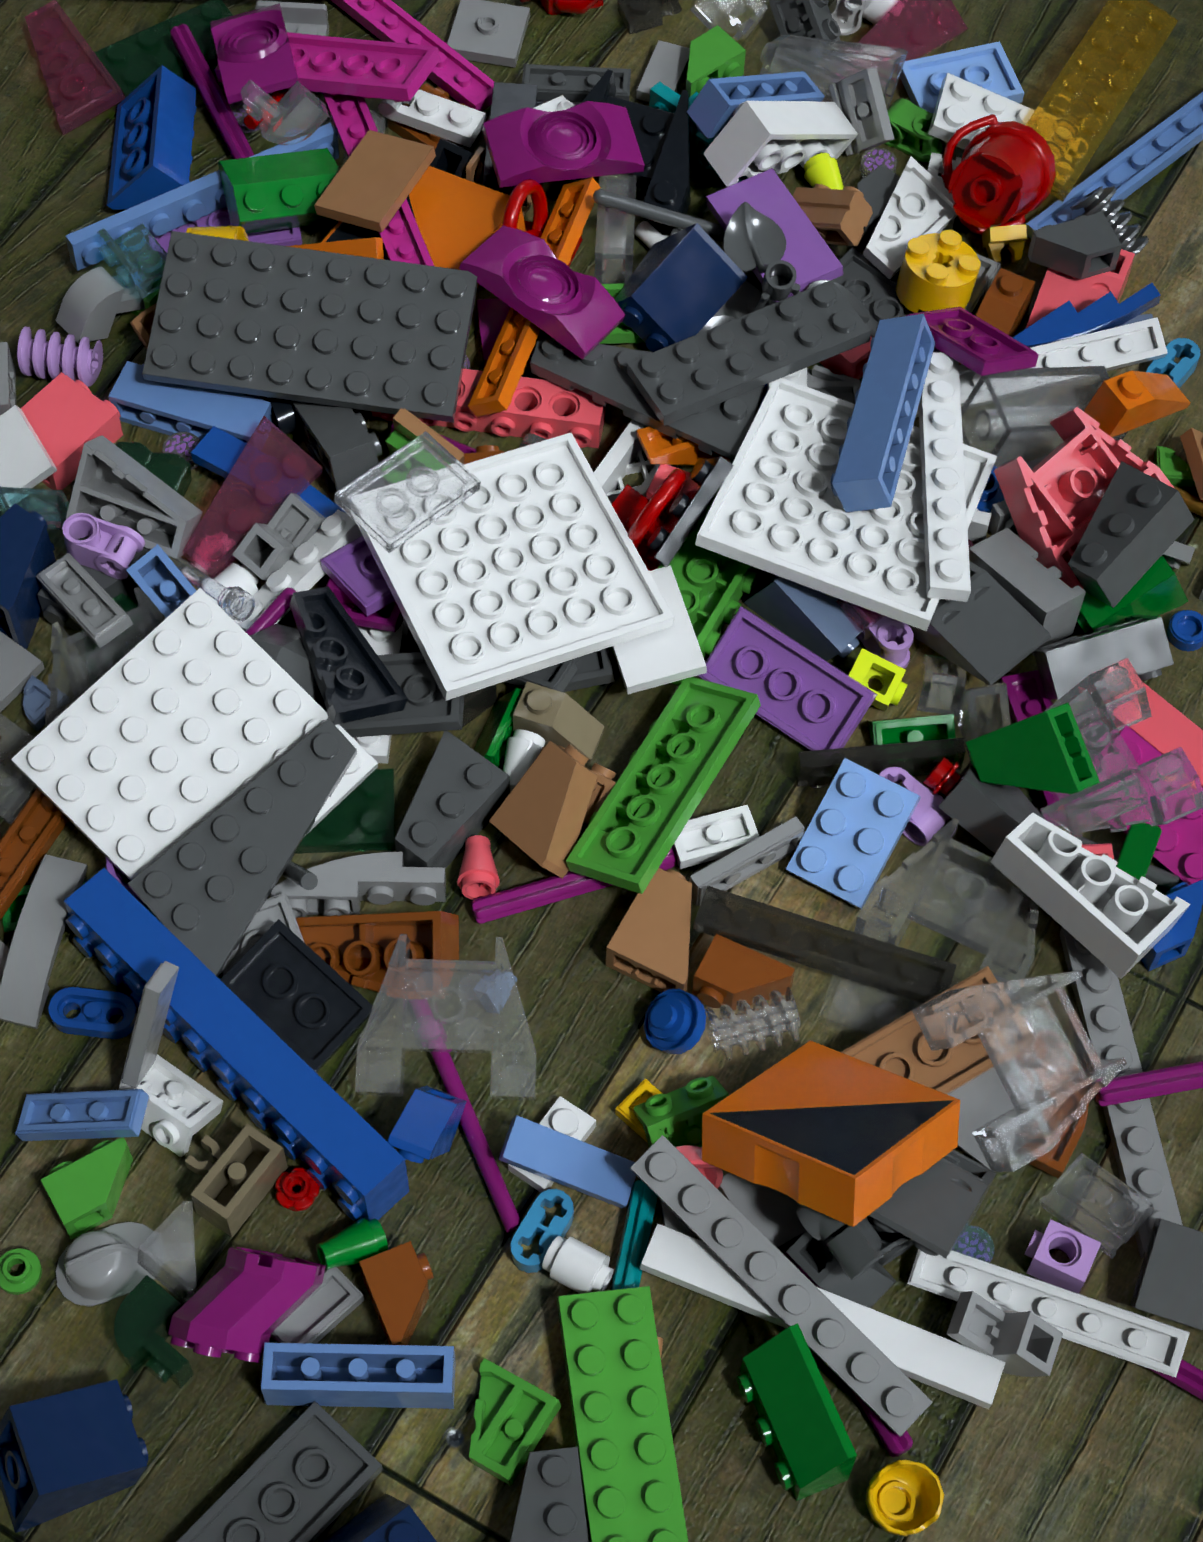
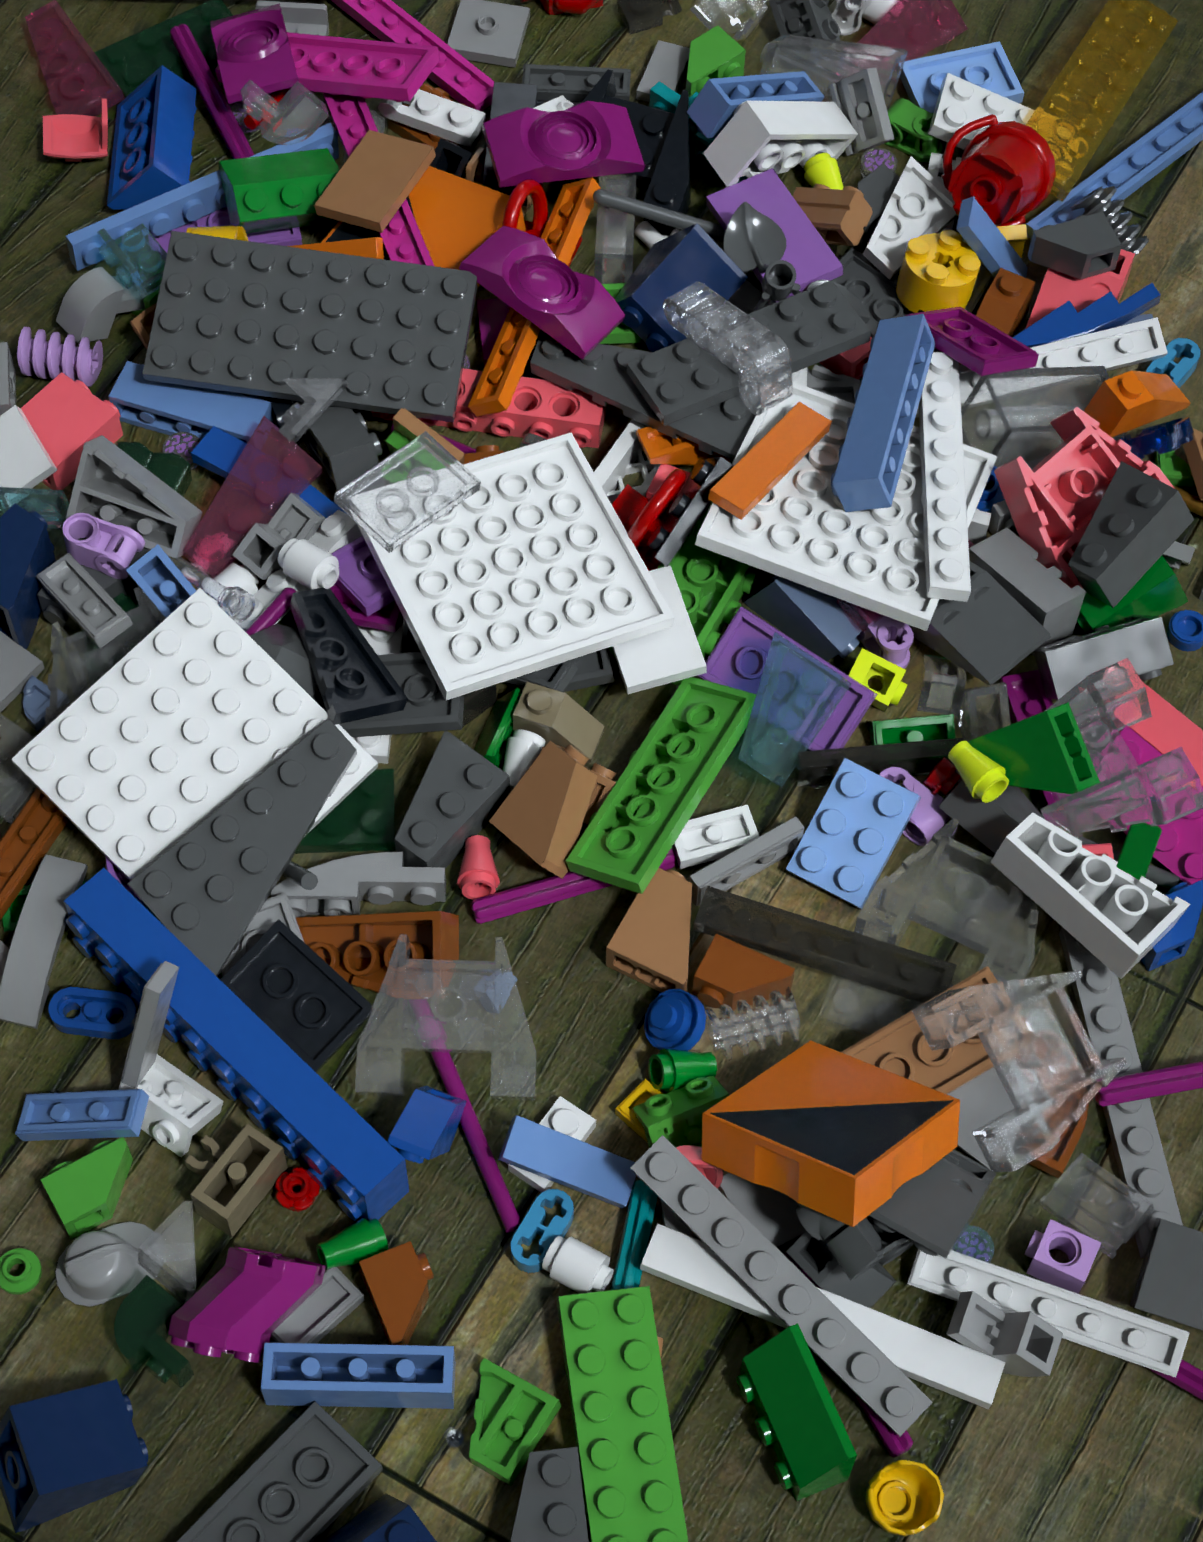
(76, 135): none -> coral piece
(308, 564): none -> white brick
(318, 396): none -> clear slope
(676, 1068): none -> green cone
(737, 342): none -> clear beam
(769, 460): none -> orange tile
(789, 709): none -> clear light blue wedge
(980, 774): none -> neon yellow cone
(987, 240): none -> medium blue tile
(1161, 437): none -> clear blue plate

